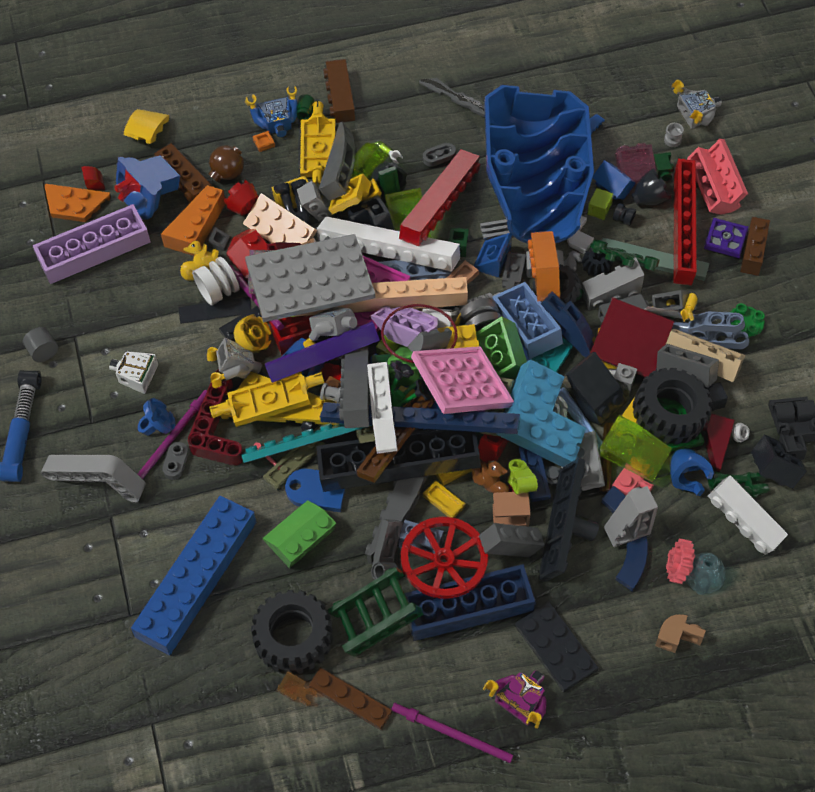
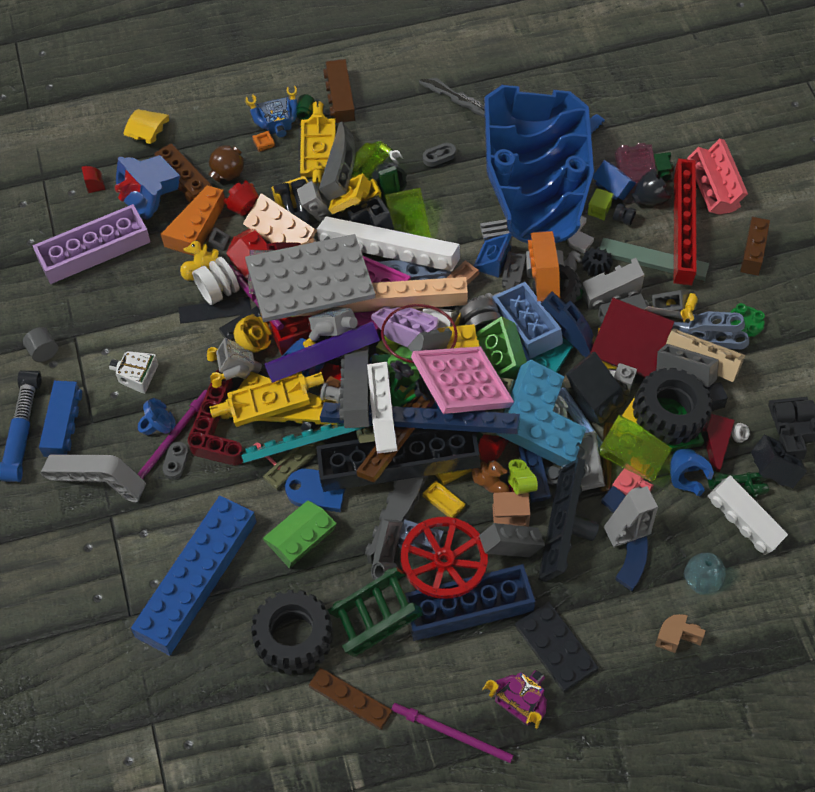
(60, 418): none -> blue brick
(74, 203): orange wing -> none
(293, 687): clear orange plate -> none
(439, 198): brick -> none
(460, 236): dark green brick -> none
(628, 258): dark green plant -> none
(673, 134): light grey wheel -> none
(680, 561): coral gear -> none
(695, 106): torso -> none
(726, 237): dark purple piece -> none

